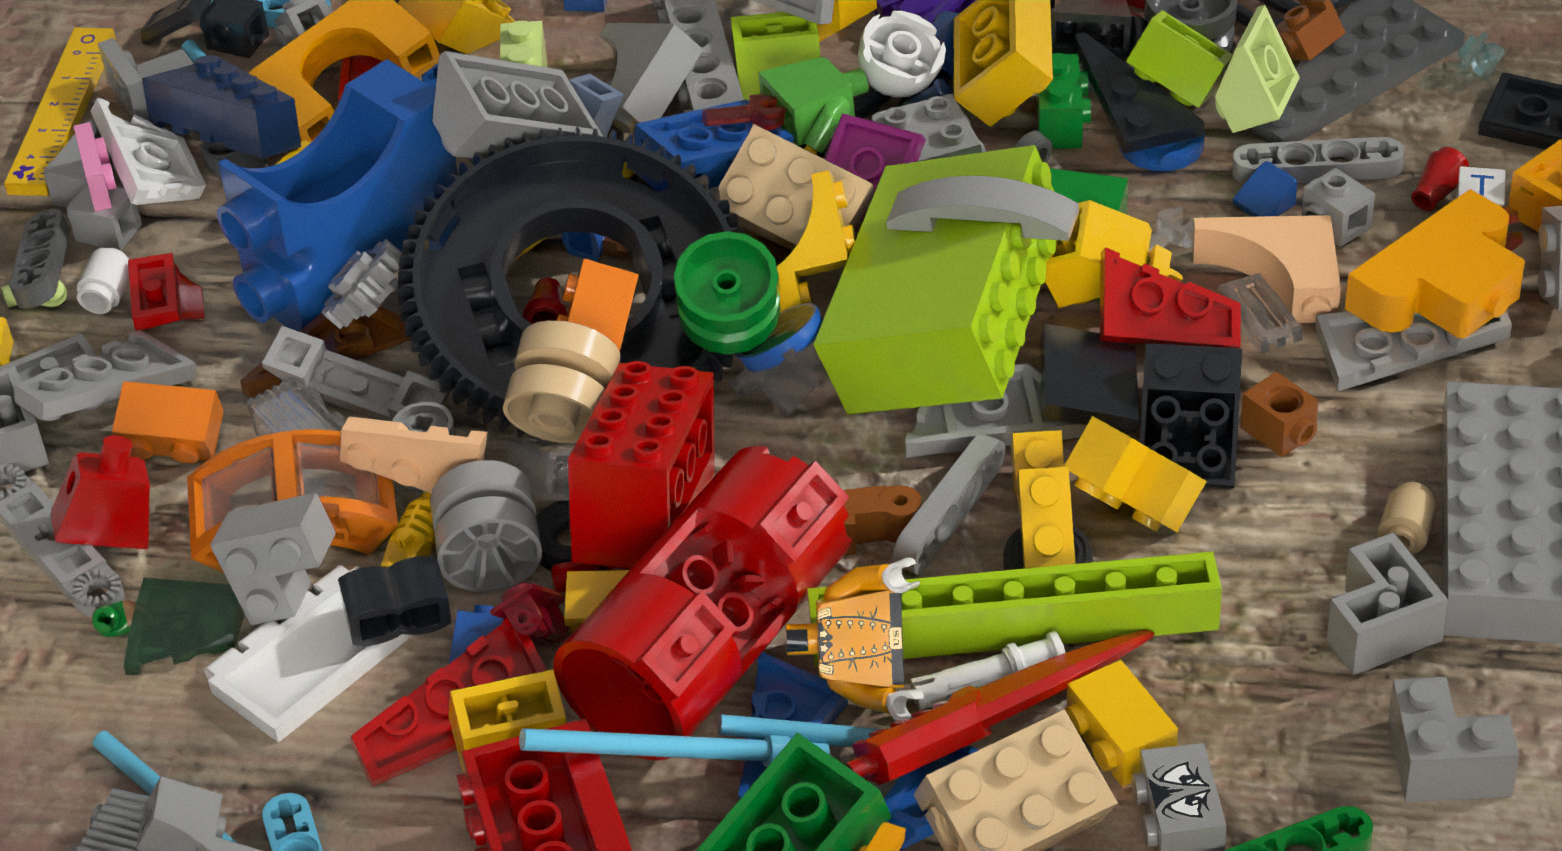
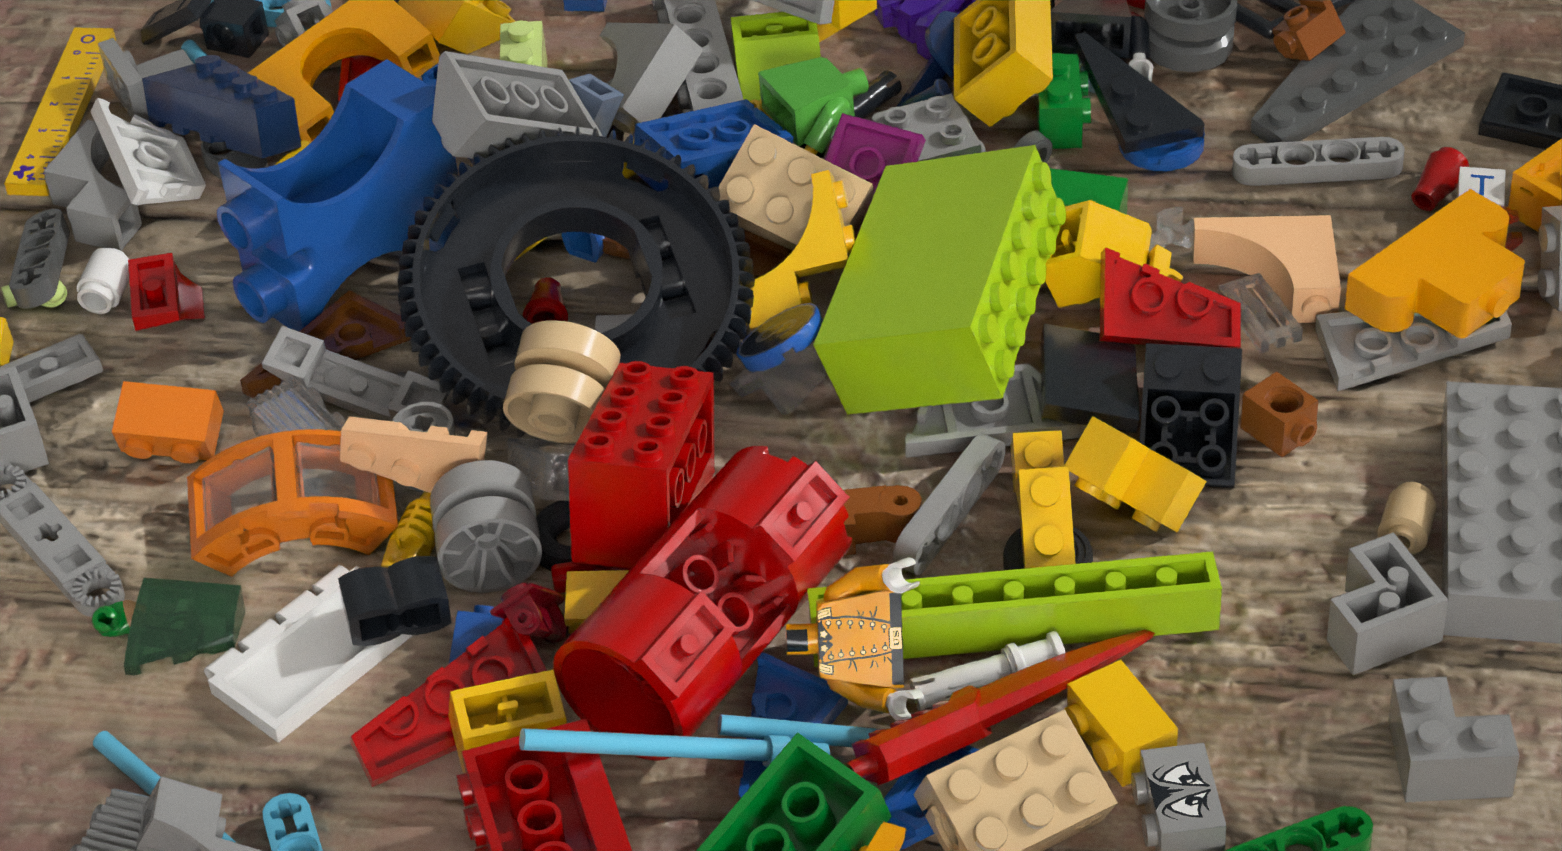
(98, 176): bright pink plate -> none
(100, 378): light grey wing -> none
(104, 499): red torso -> none
(268, 552): light grey brick -> none
(362, 284): light grey gear -> none
(600, 299): orange brick -> none
(727, 292): green wheel -> none
(760, 111): clear red bar -> none
(900, 54): white cylinder -> none
(985, 198): light grey slope -> none
(1179, 60): lime slope -> none
(1257, 77): yellowish green slope -> none
(1267, 192): blue slope -> none
(1342, 198): light grey brick -> none
(1476, 52): clear light blue plate -> none

